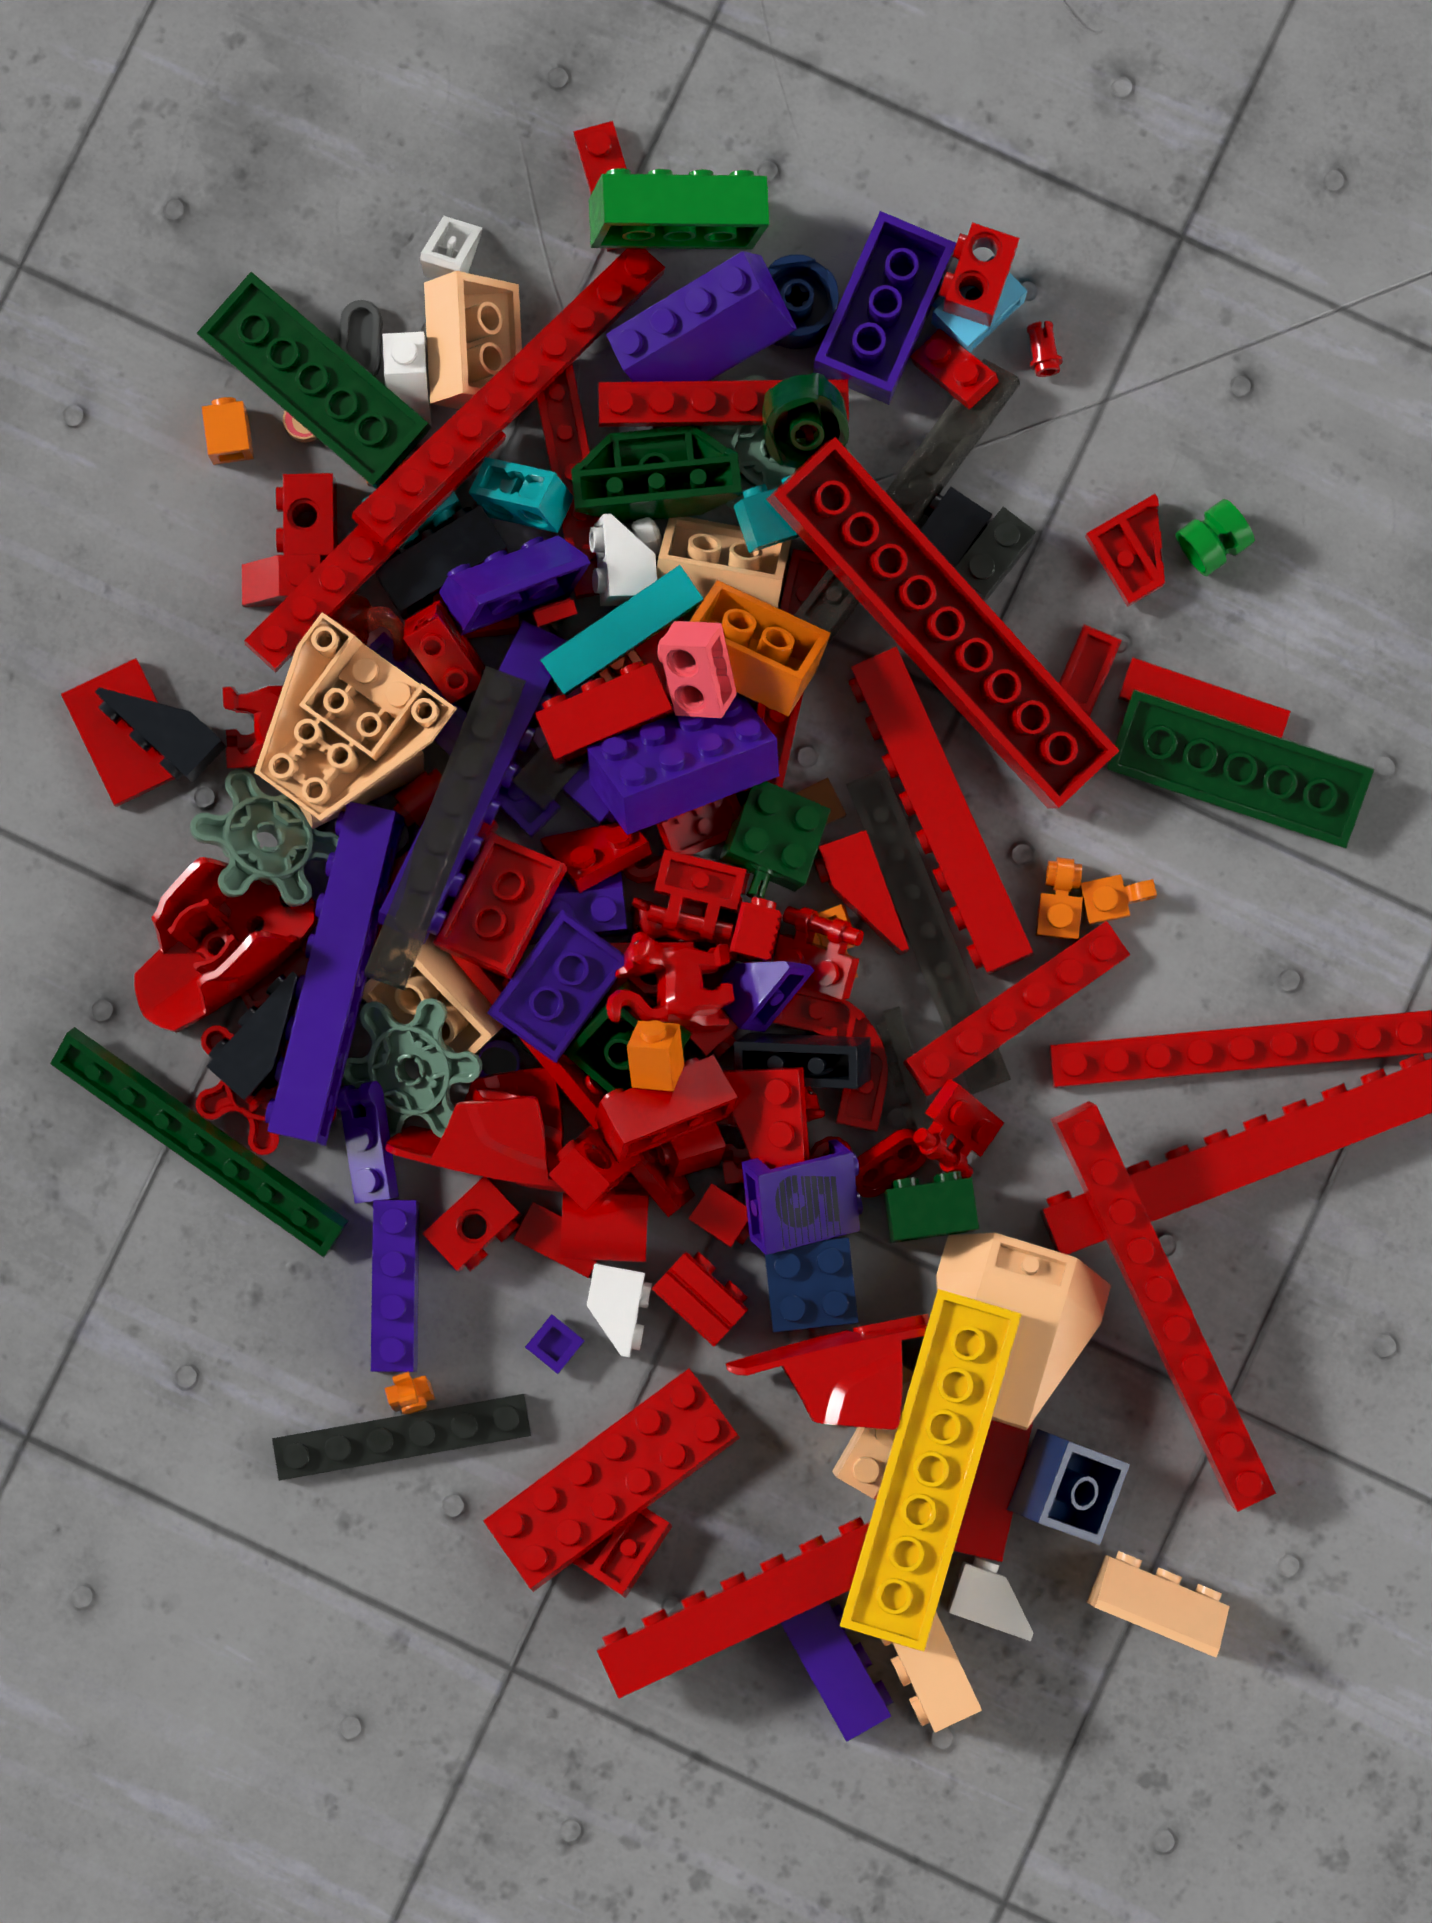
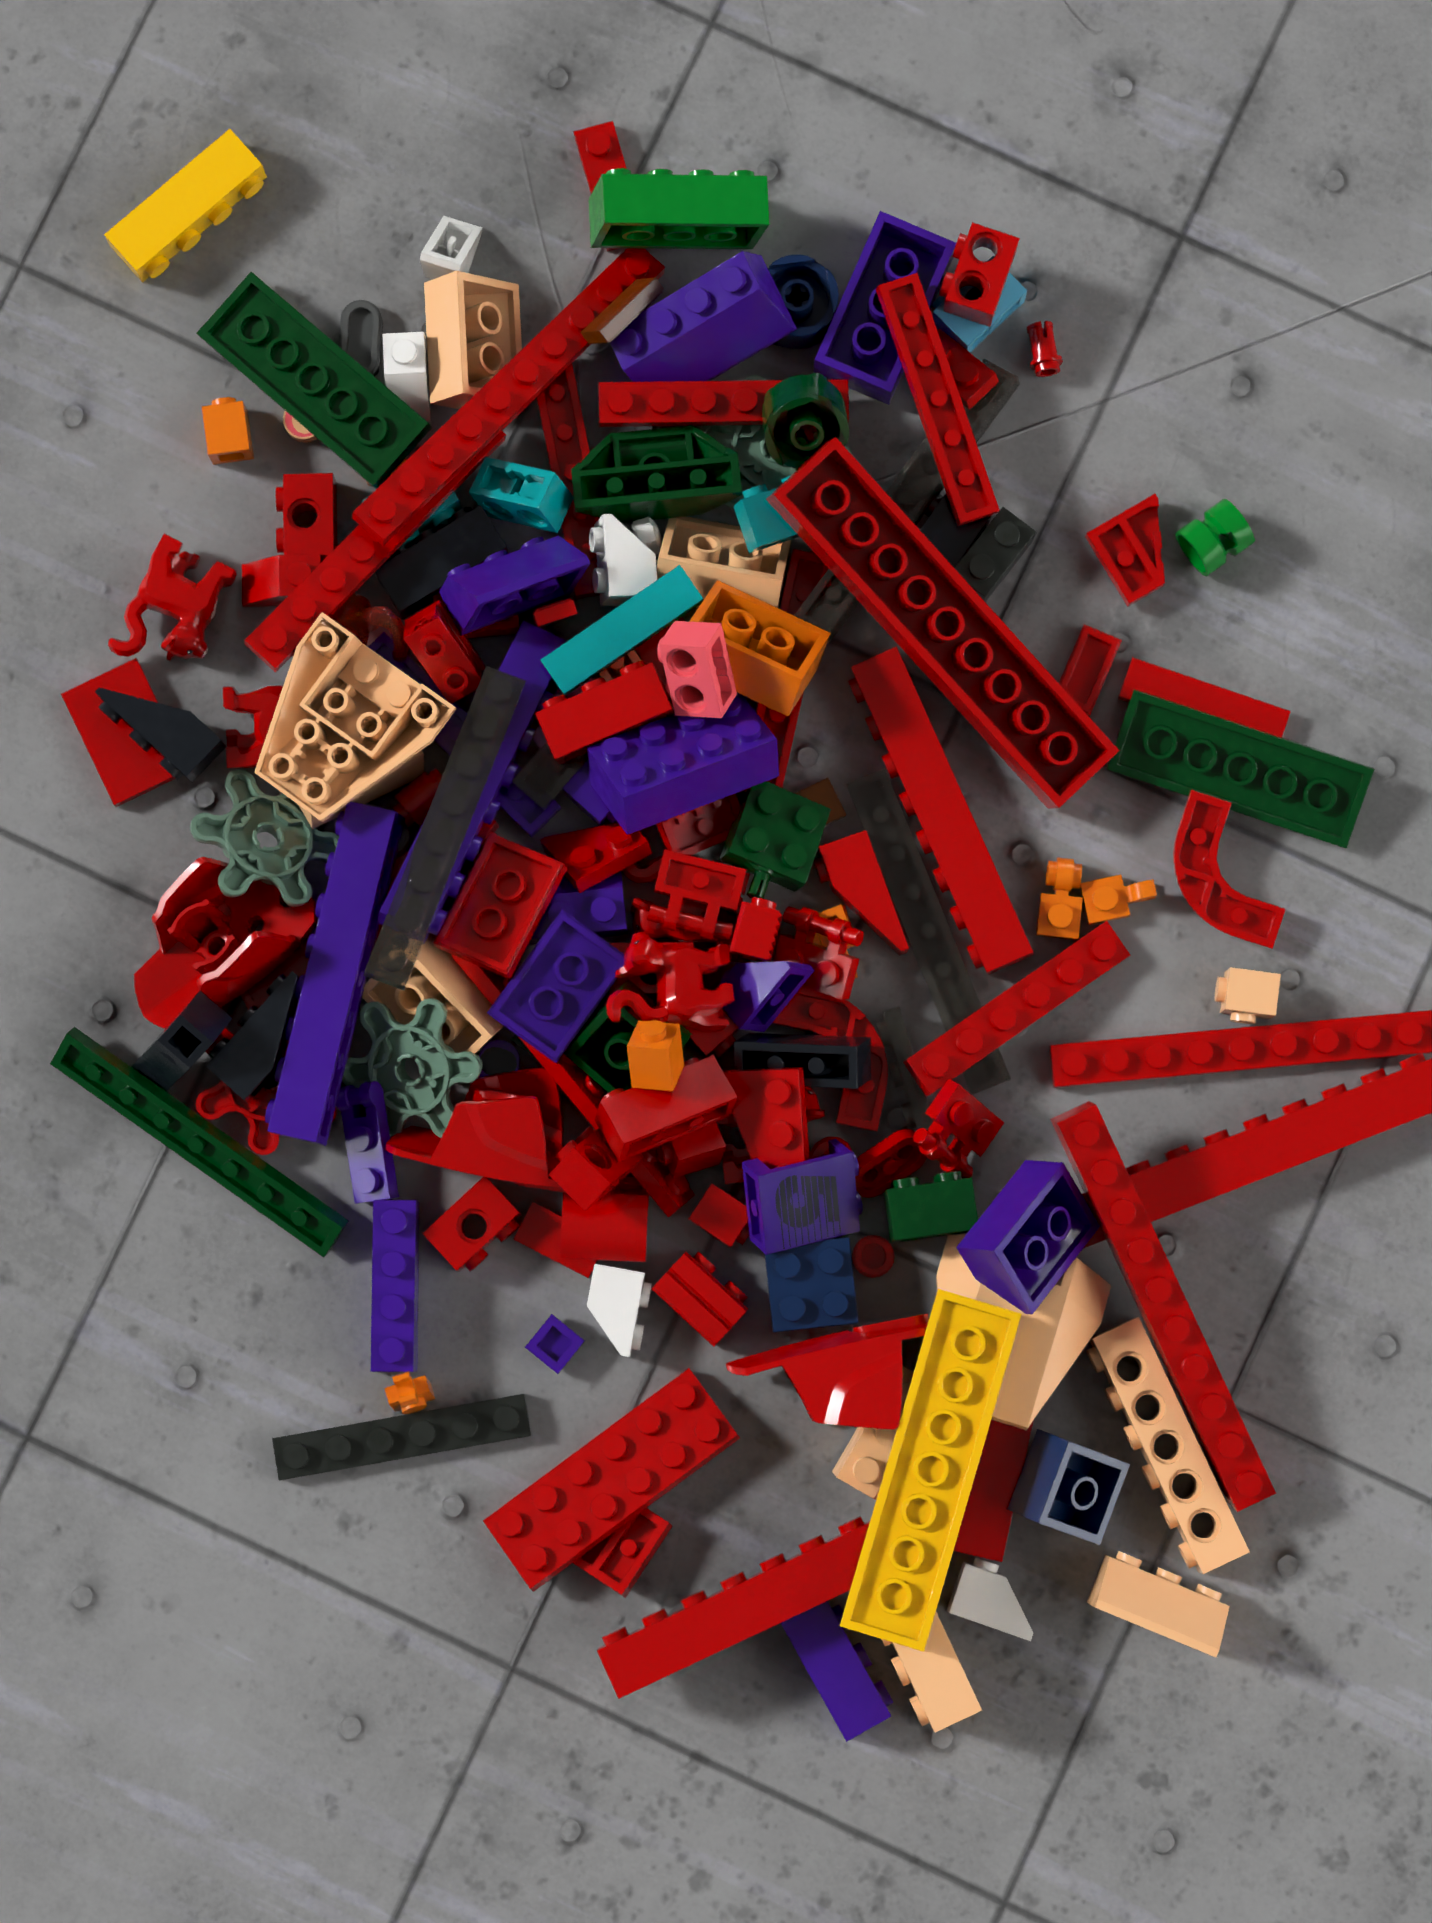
(171, 594): none -> red animal
(182, 1041): none -> black slope
(186, 206): none -> yellow brick
(622, 311): none -> reddish brown tile
(873, 1256): none -> red tile
(937, 399): none -> red plate
(1029, 1234): none -> dark purple slope
(1201, 878): none -> red plate
(1224, 1540): none -> light nougat brick
(1248, 994): none -> light nougat brick

